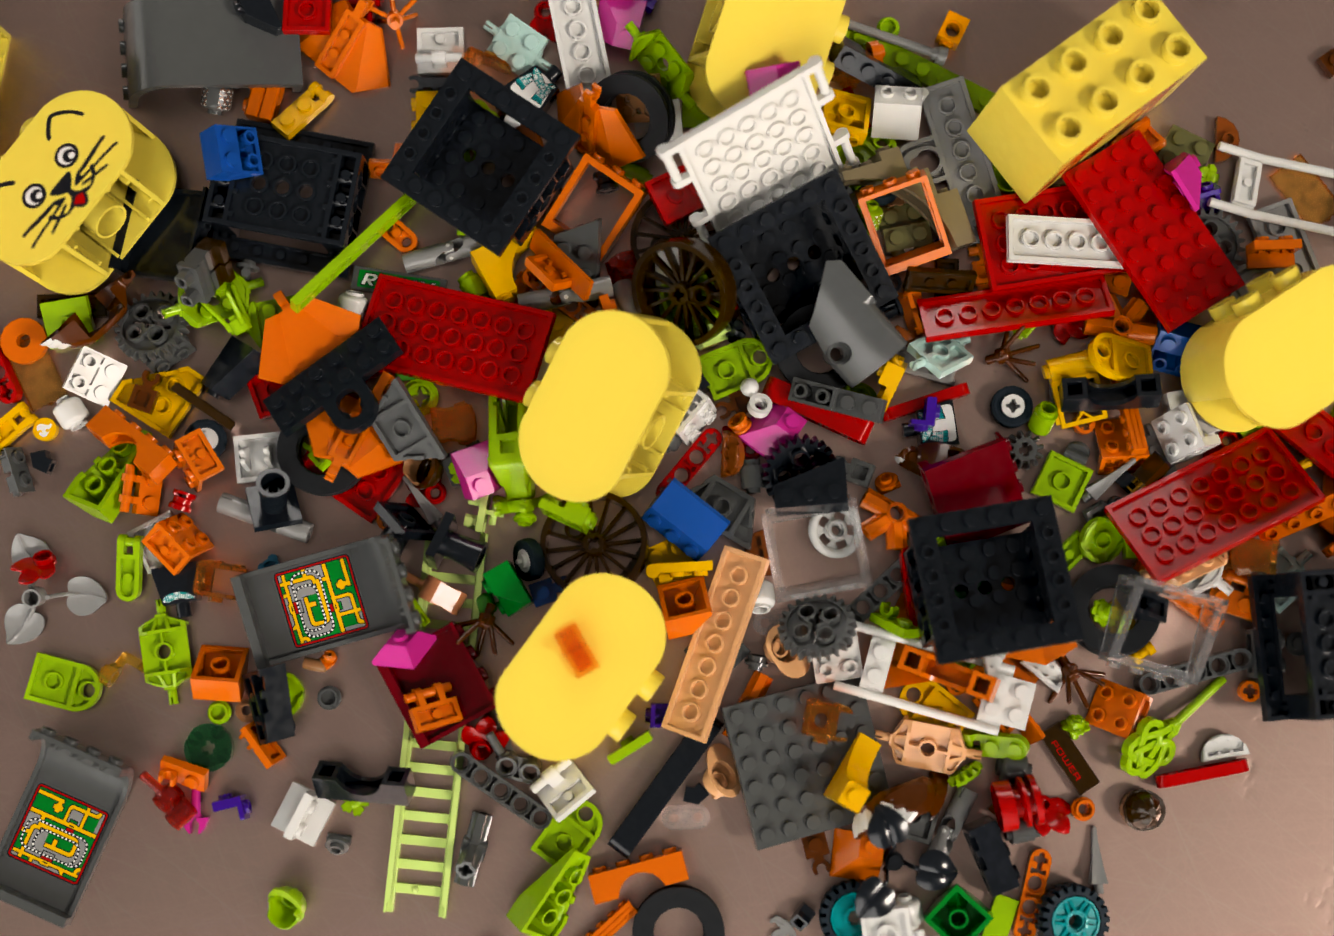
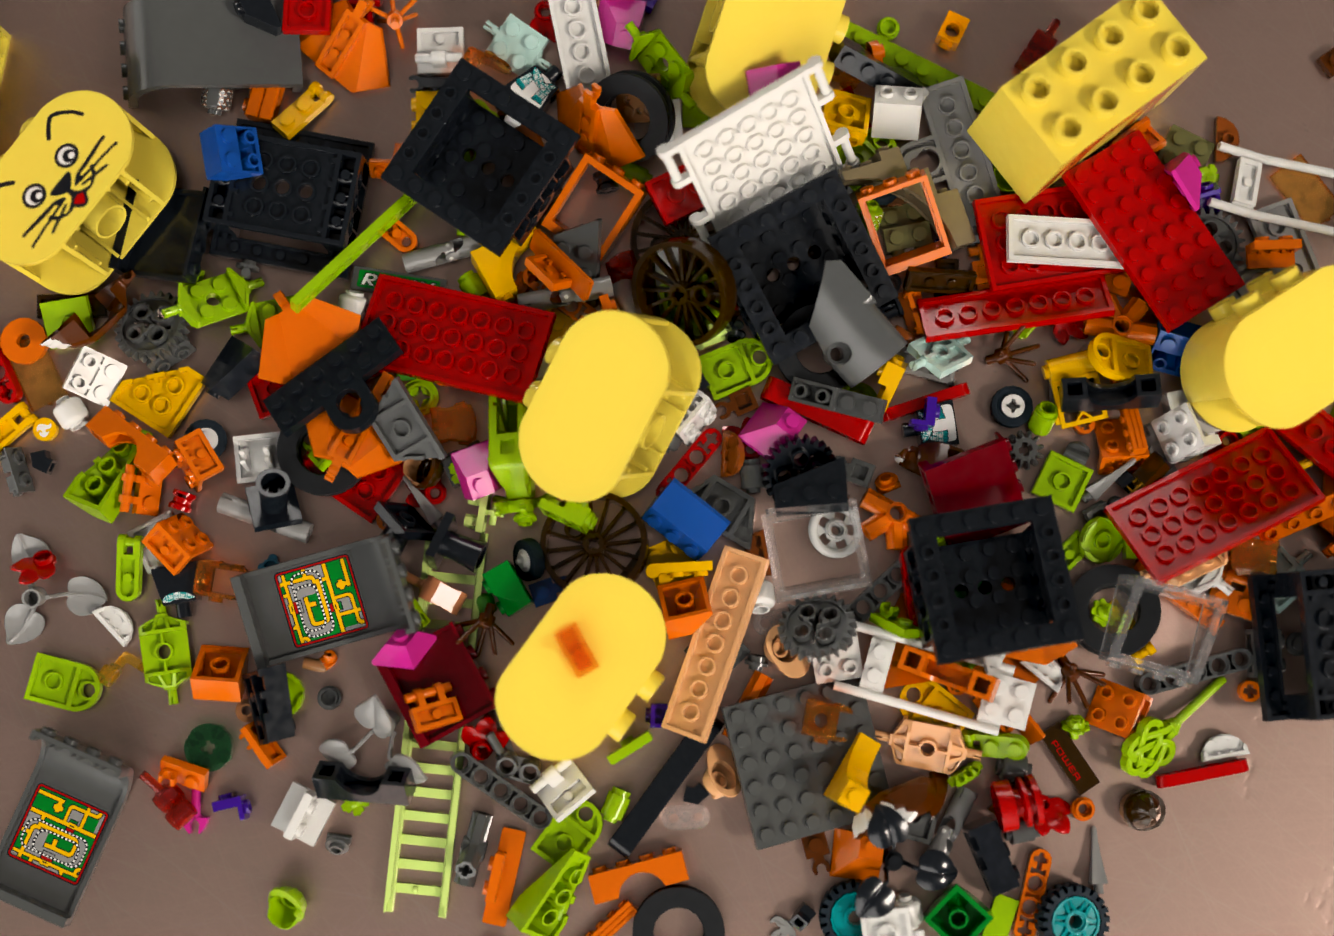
(116, 622): none -> white plate
(144, 396): reddish brown plate -> none
(203, 405): dark brown tile -> none
(204, 271): dark grey hips -> none
(219, 712): lime plate -> none
(239, 321): lime plant -> none
(382, 723): none -> light grey plant
(503, 876): none -> orange bracket
(615, 804): none -> lime brick
(739, 423): orange bush -> none
(750, 387): white plate -> none
(937, 54): light grey piece -> none
(1039, 45): none -> clear red beam
(1151, 608): black slope -> none

